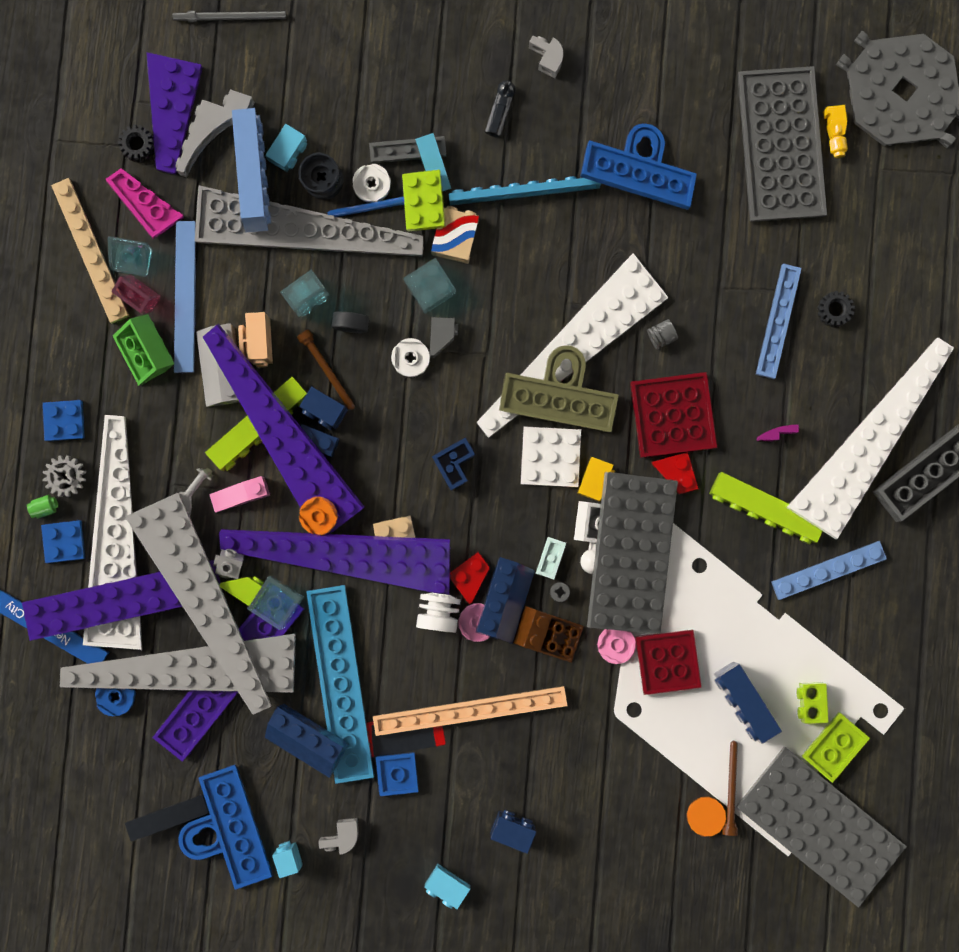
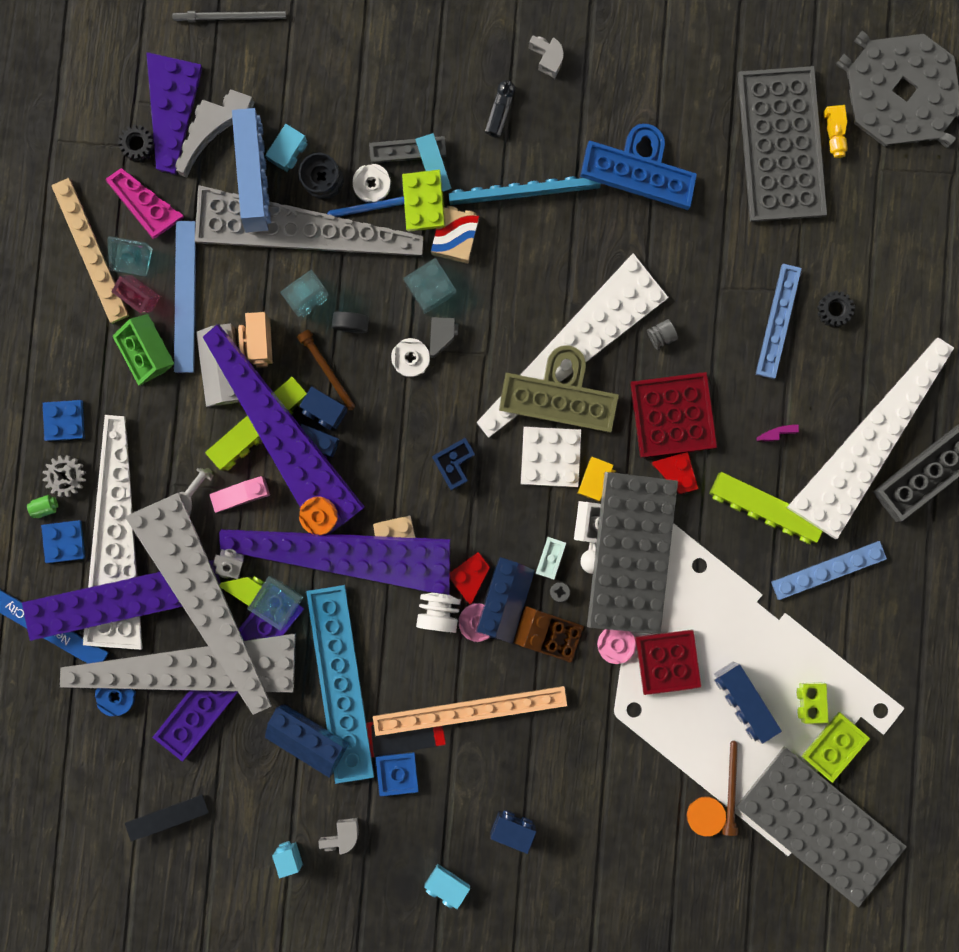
(234, 827): blue plate -> none

